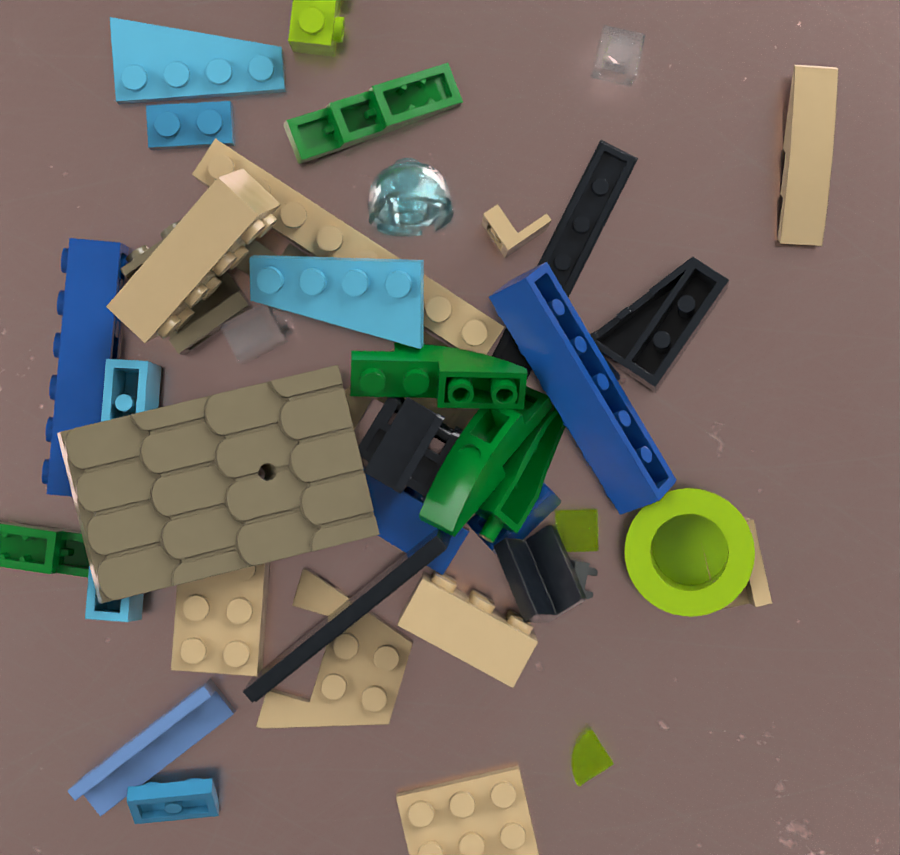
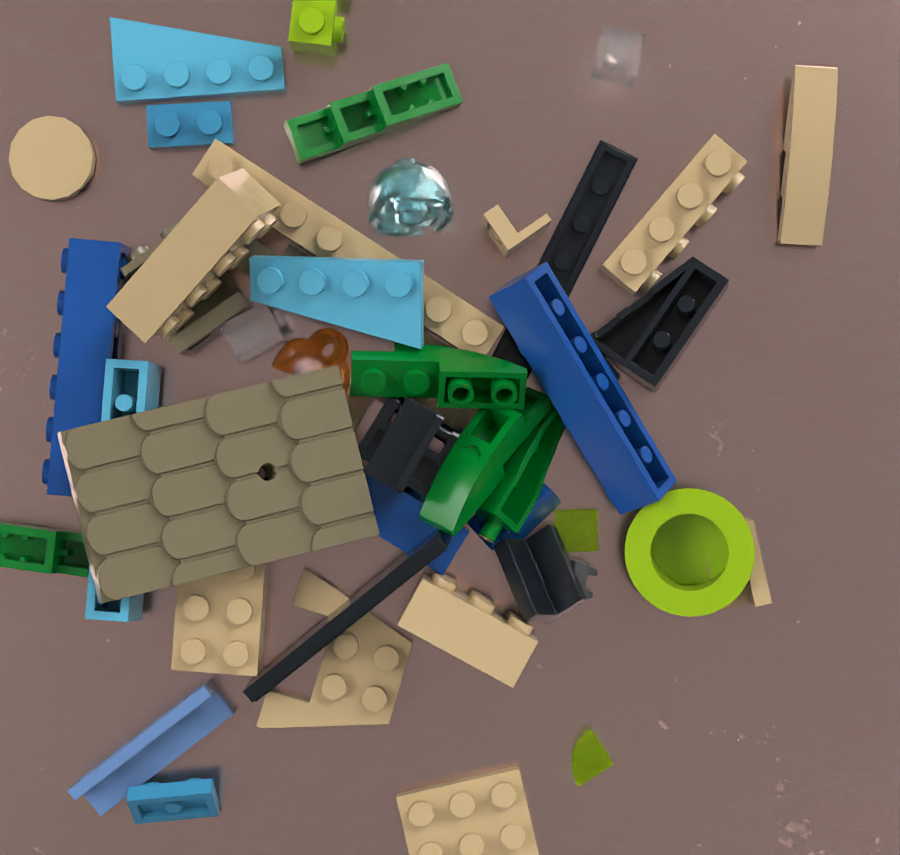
(52, 158): none -> tan tile
(306, 354): none -> clear orange plate
(672, 215): none -> tan brick

